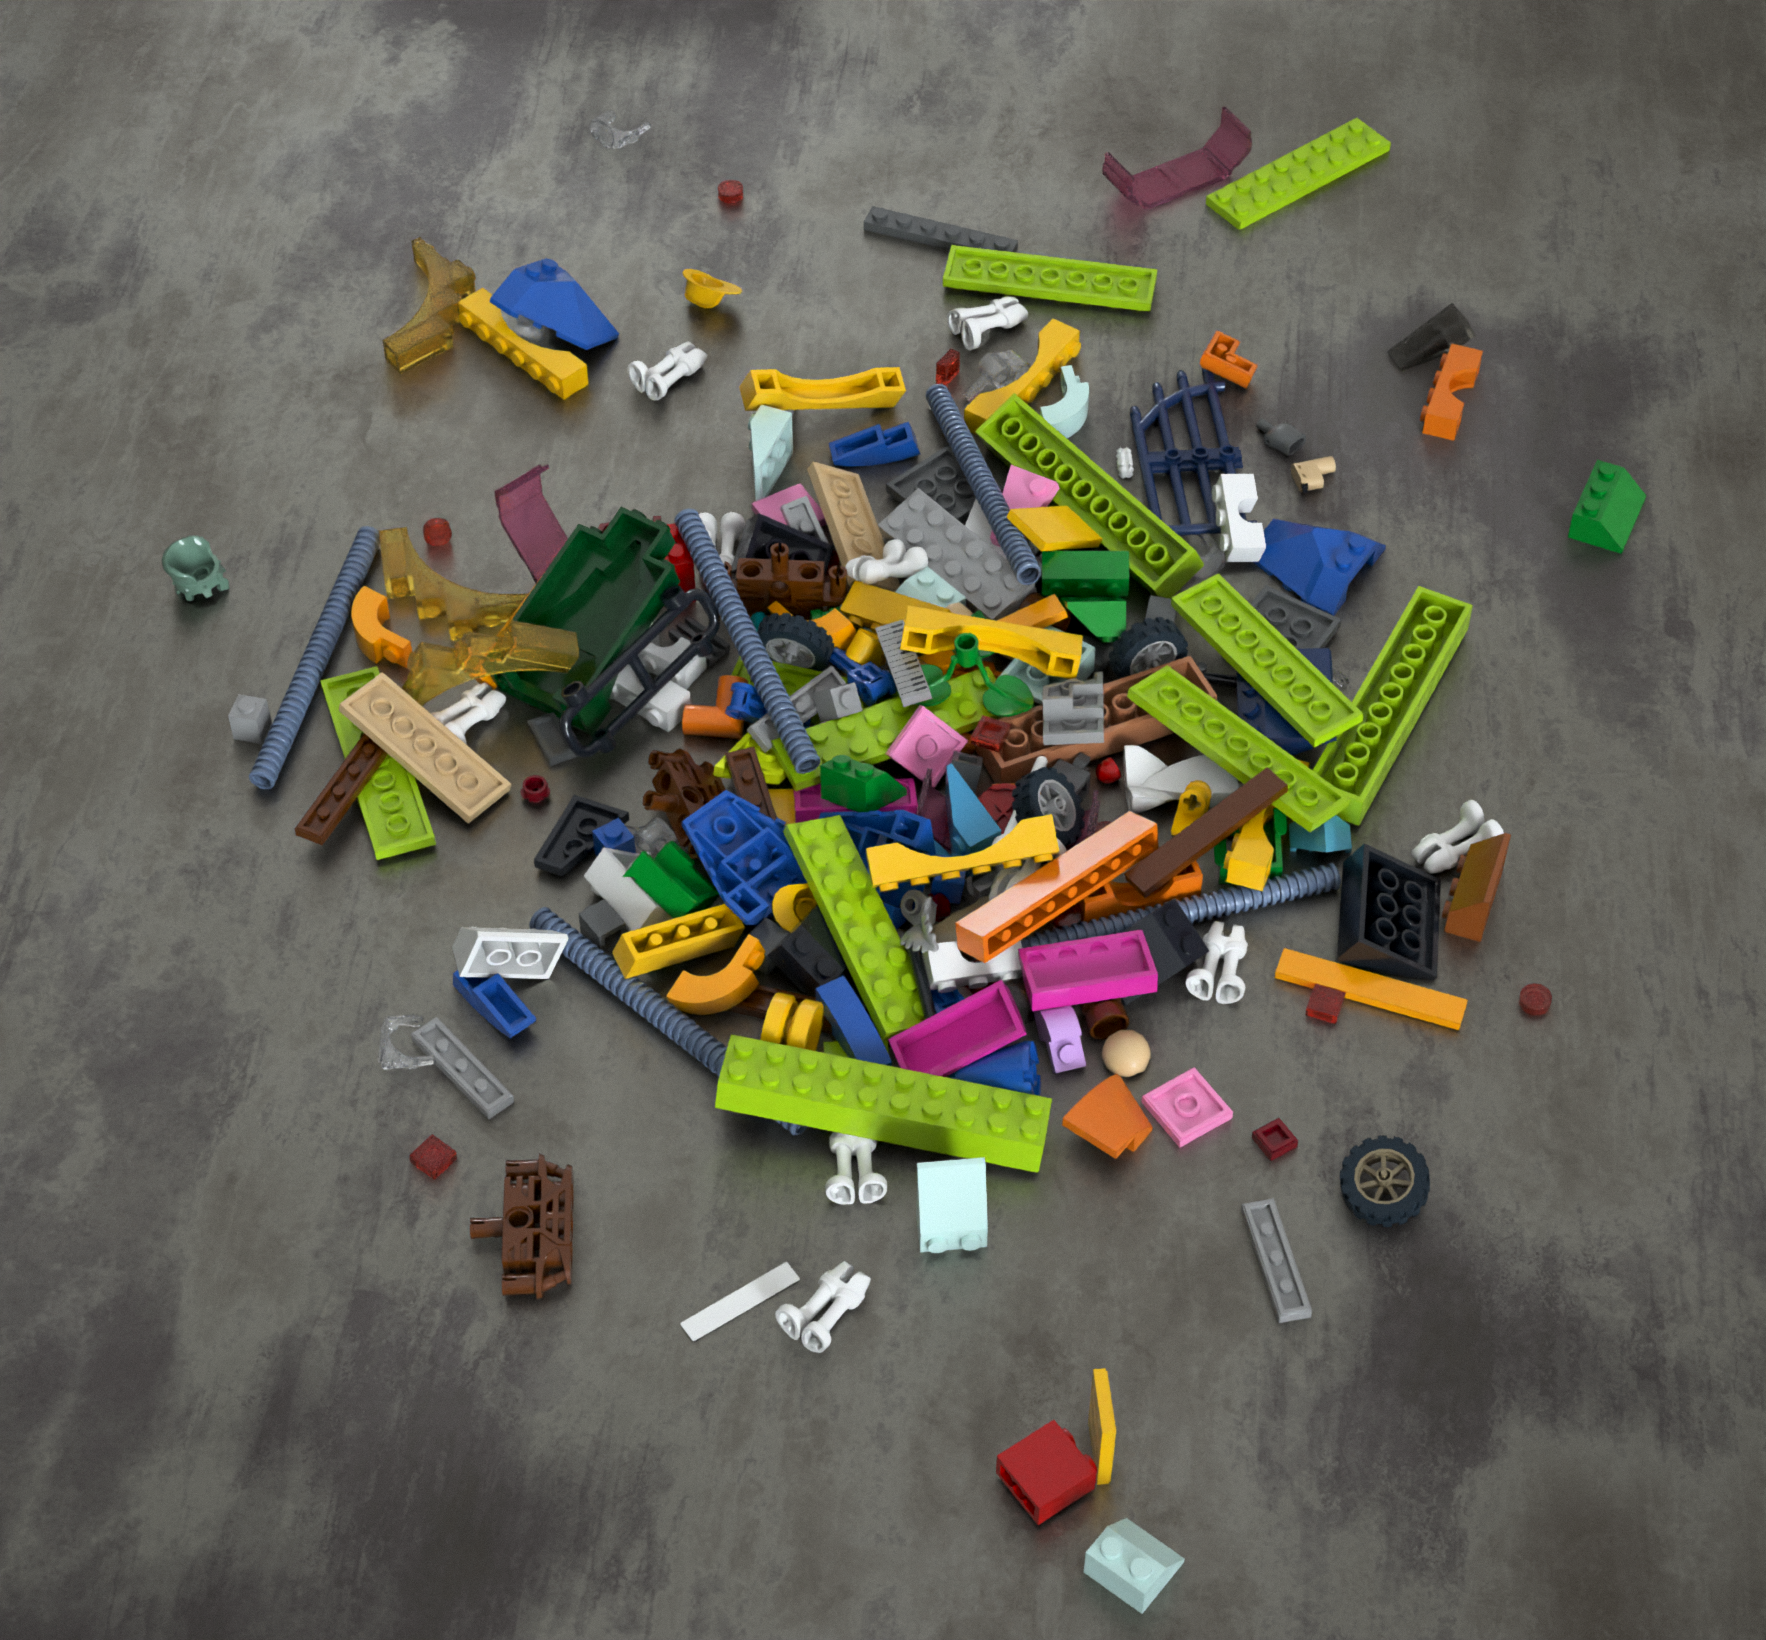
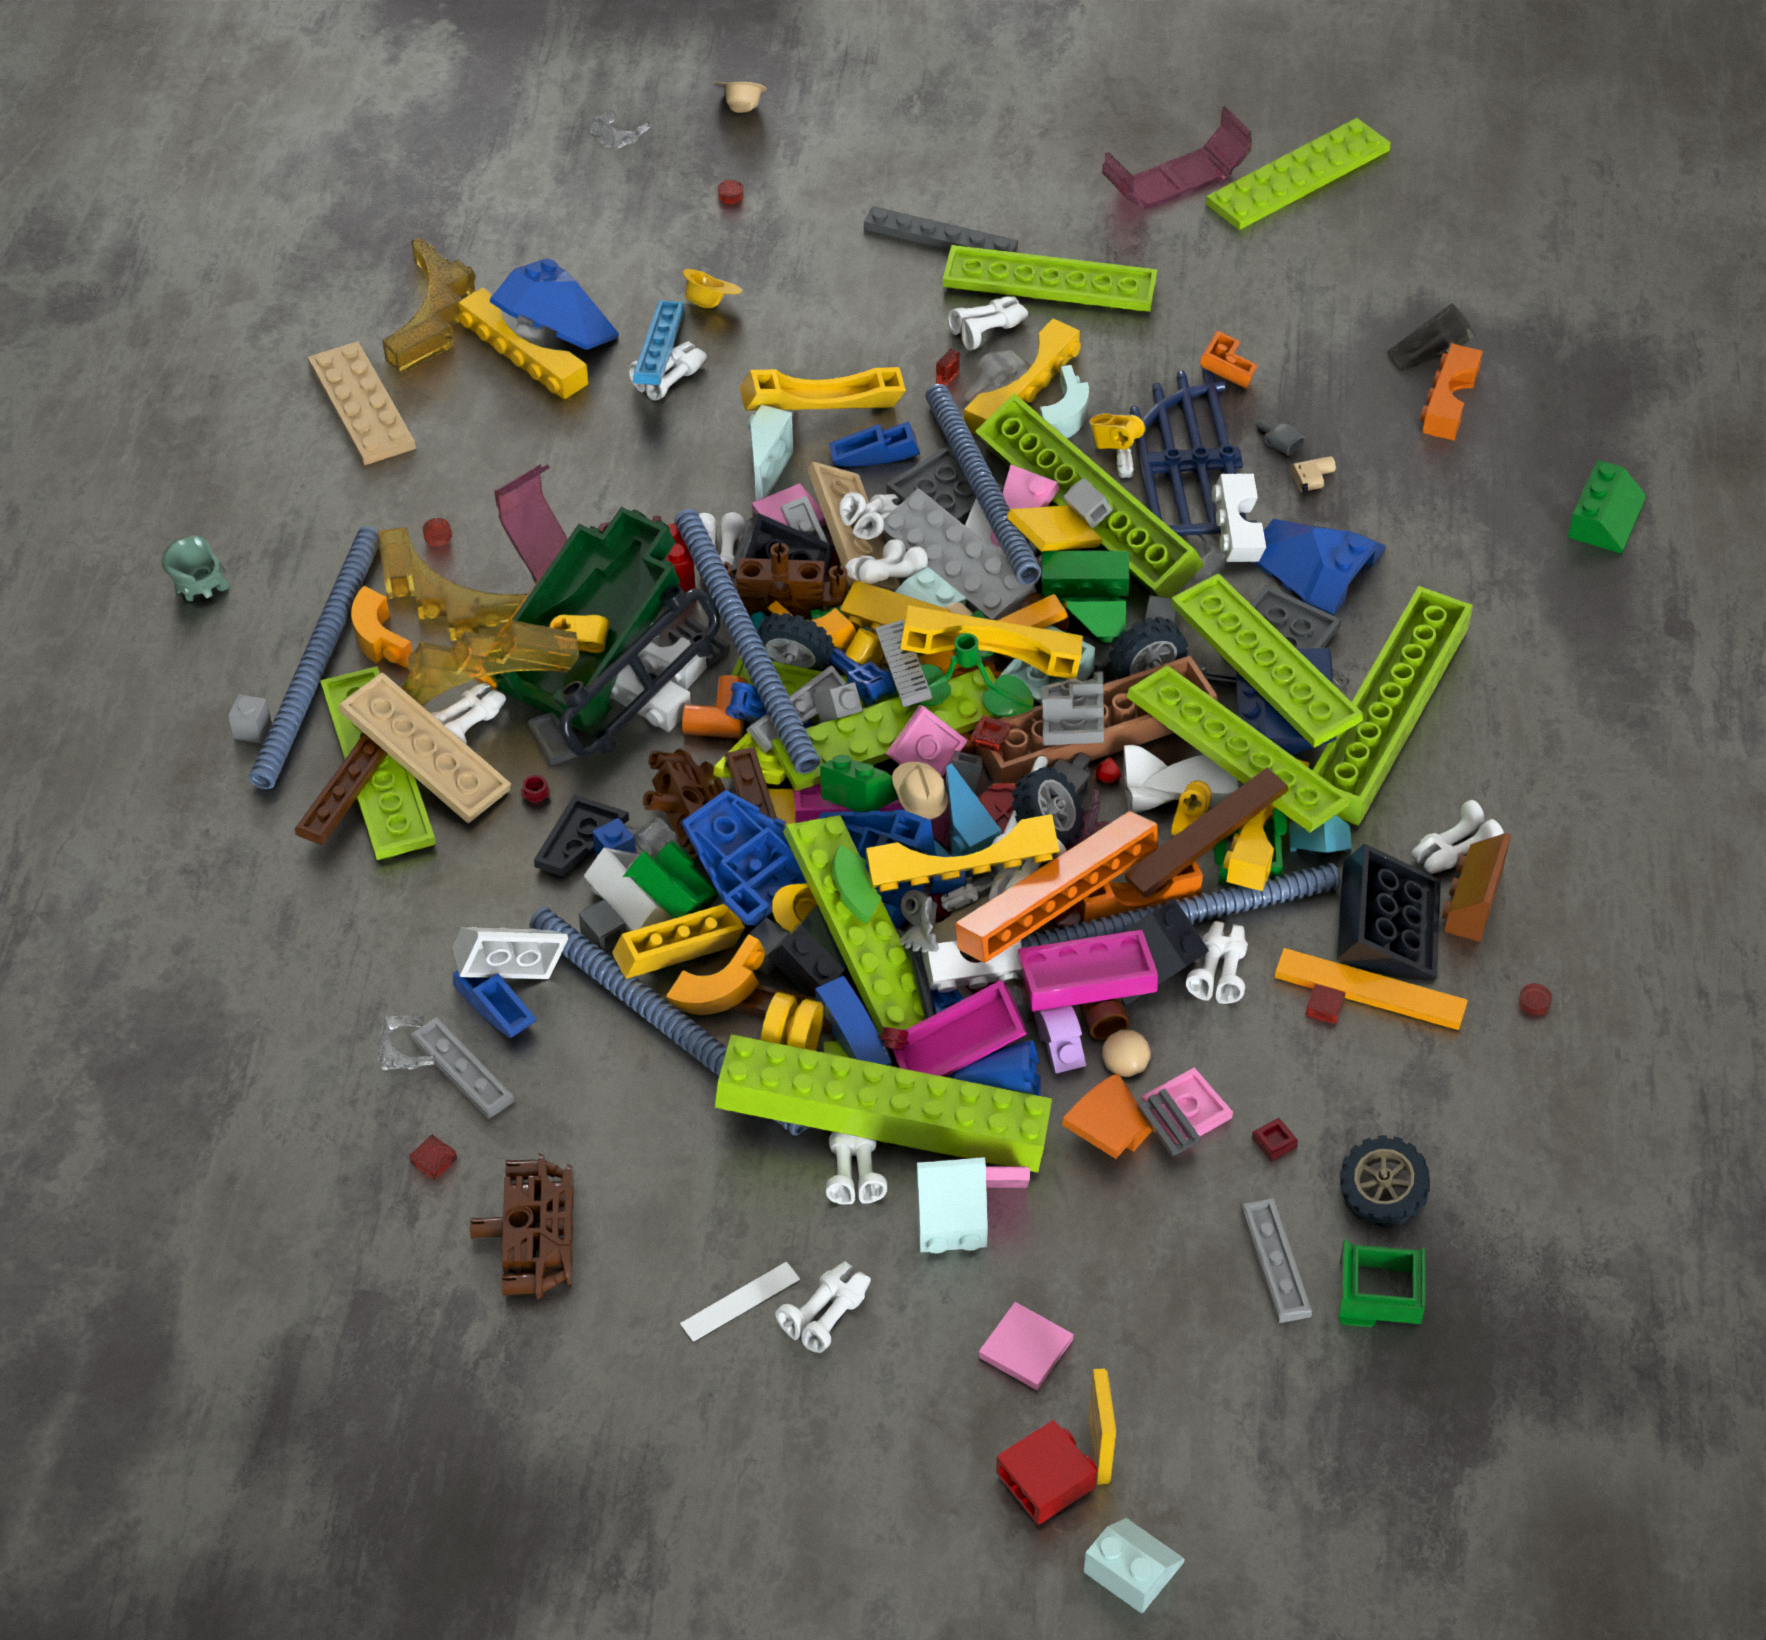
(361, 403): none -> tan plate
(590, 630): none -> yellow piece
(658, 342): none -> dark azure tile
(742, 95): none -> tan piece
(851, 881): none -> bright green tile
(867, 516): none -> white piece
(894, 1038): none -> dark red plate
(920, 789): none -> tan piece
(959, 897): none -> white piece
(1007, 1177): none -> bright pink tile
(1026, 1346): none -> bright pink tile
(1087, 503): none -> light grey brick
(1116, 430): none -> yellow piece
(1155, 1102): none -> dark grey tile
(1365, 1309): none -> green piece

